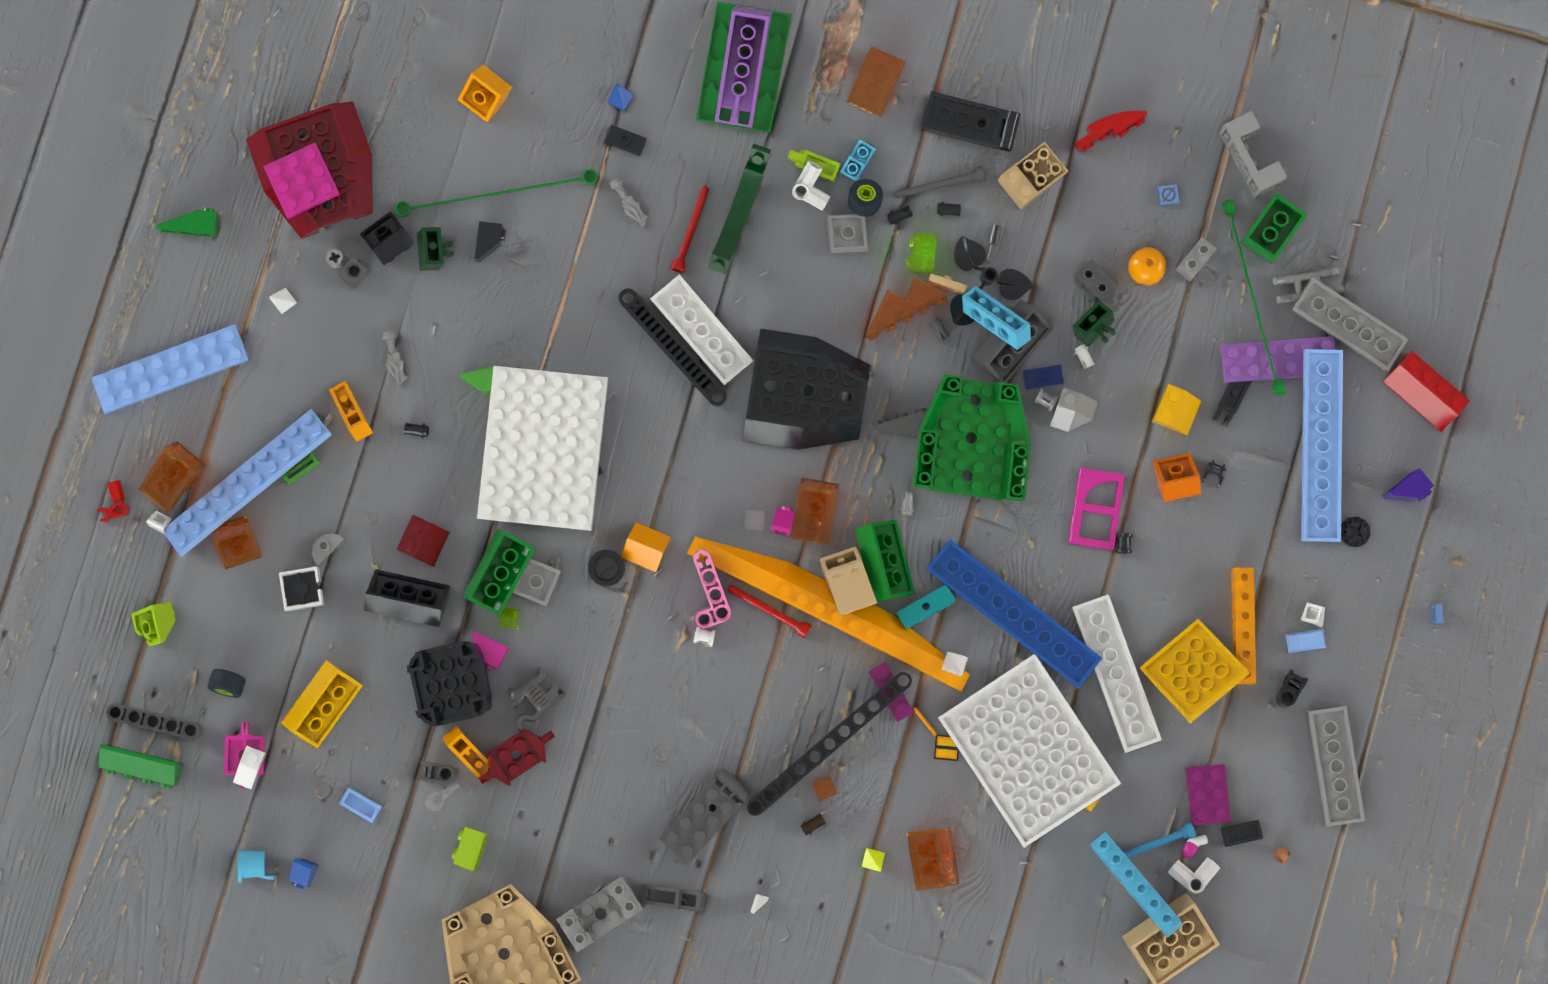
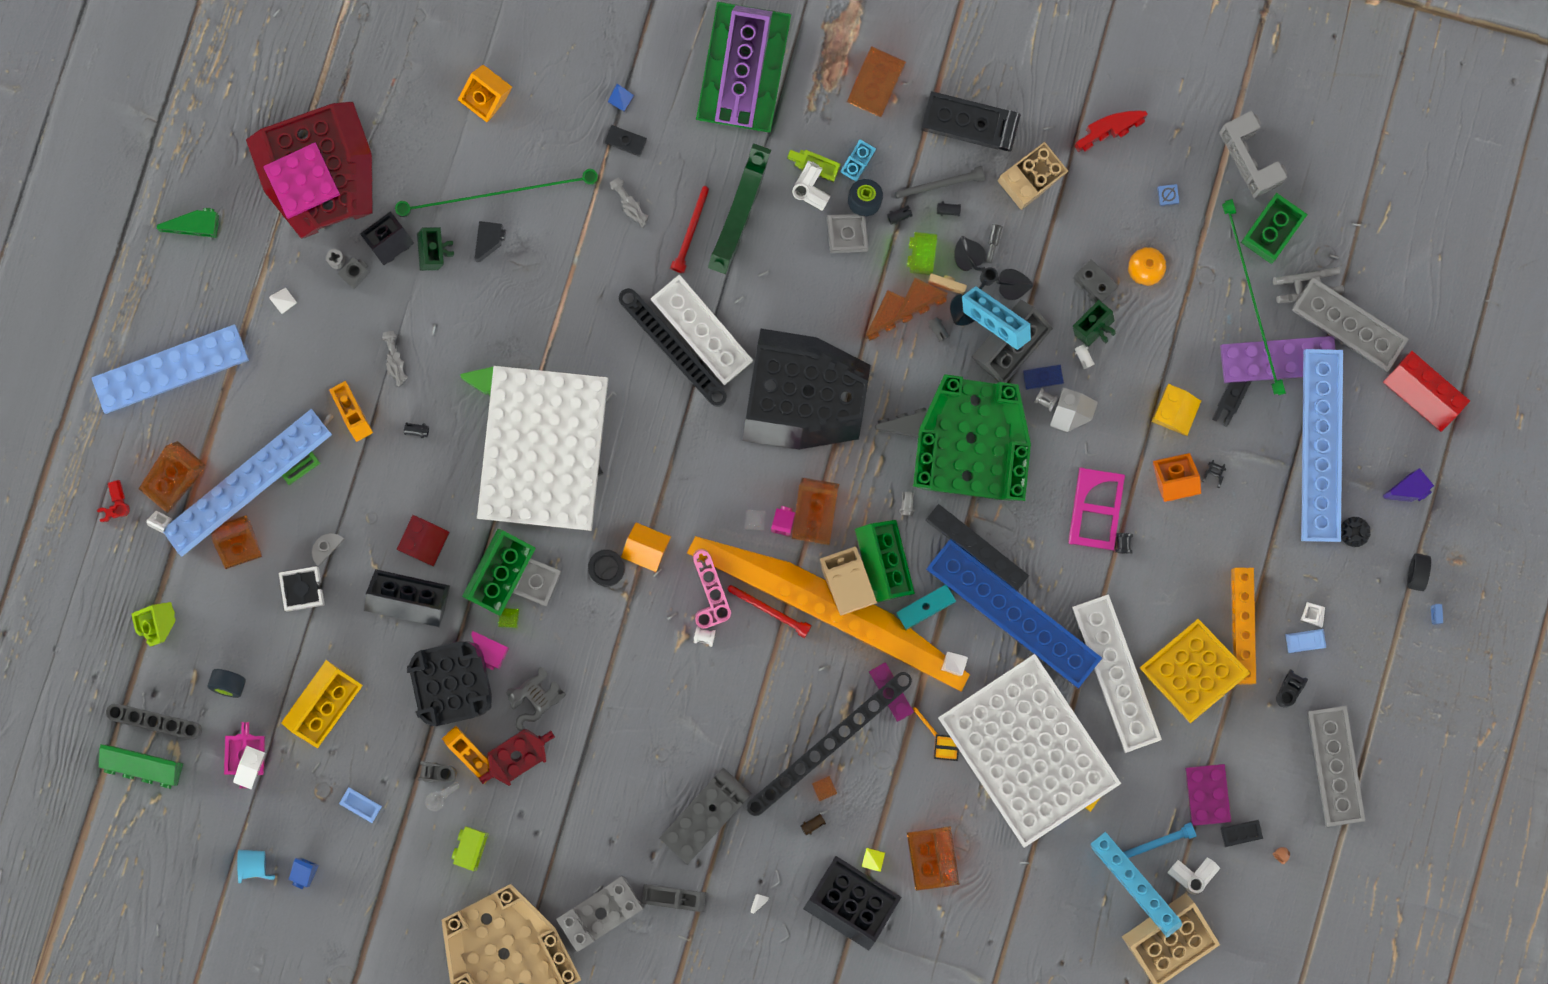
(852, 903): none -> black slope
(977, 547): none -> black brick
(1192, 845): arm -> none
(1196, 259): light grey brick -> none
(1419, 572): none -> black tyre

